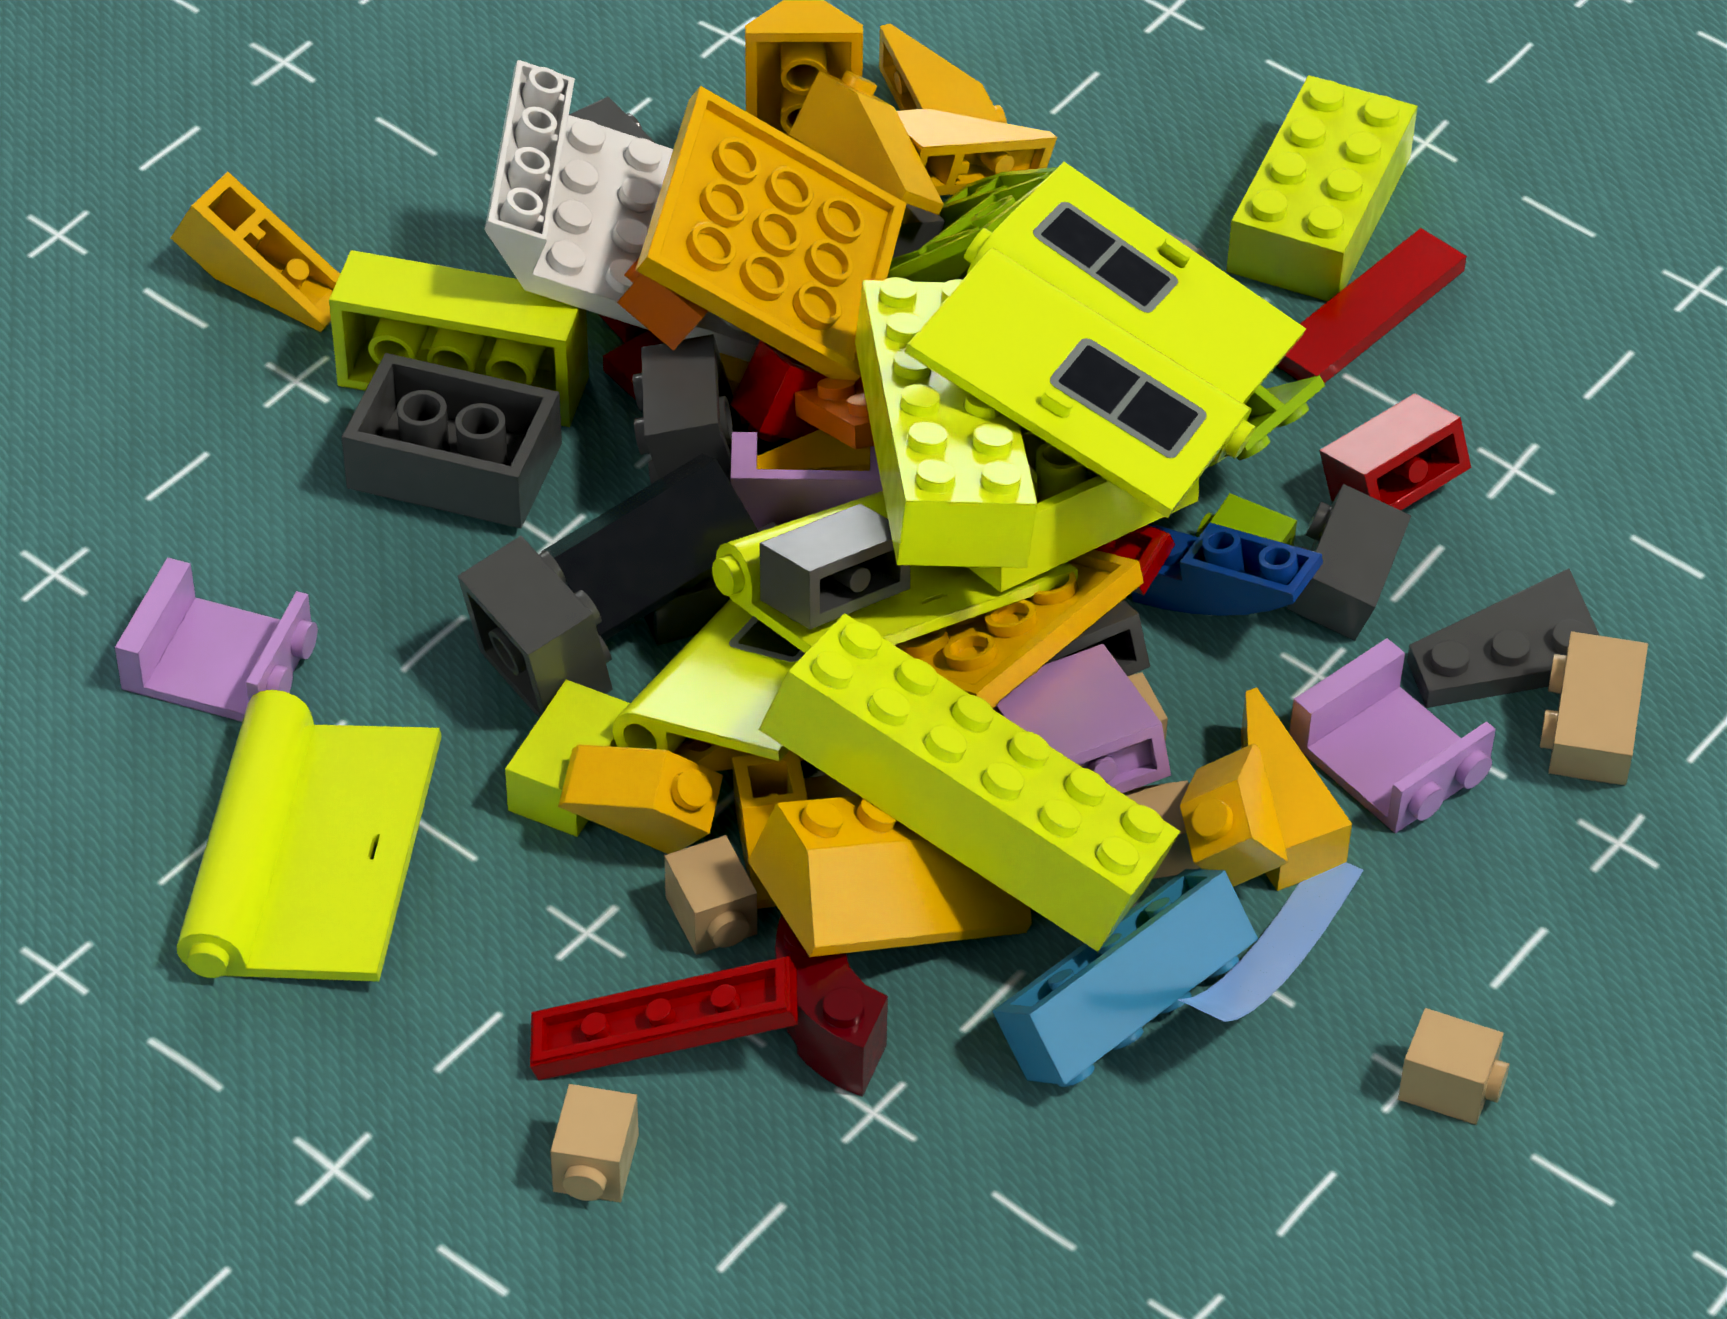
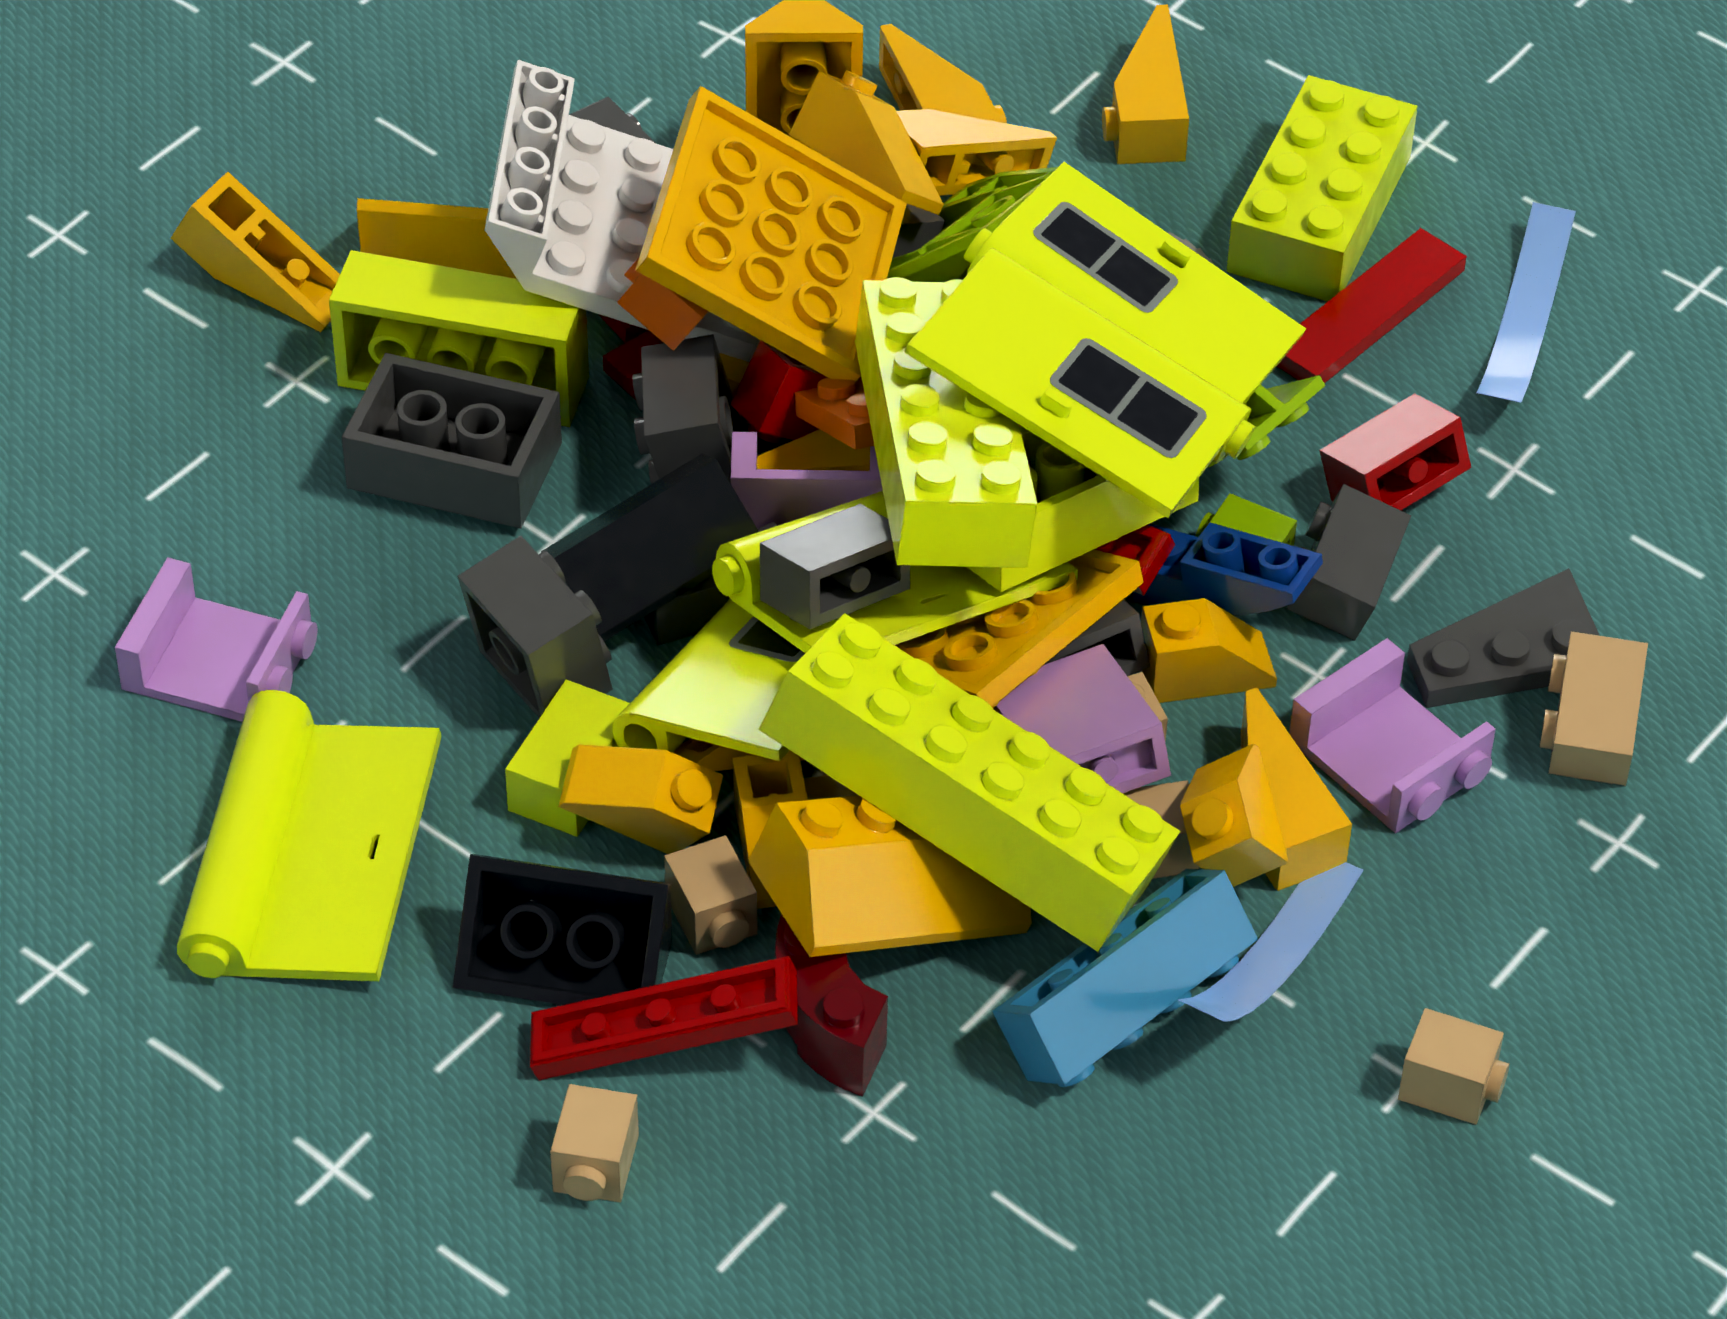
(430, 235): none -> yellow slope
(559, 932): none -> black slope
(1149, 99): none -> yellow slope
(1202, 651): none -> yellow slope
(1528, 303): none -> light blue sticker

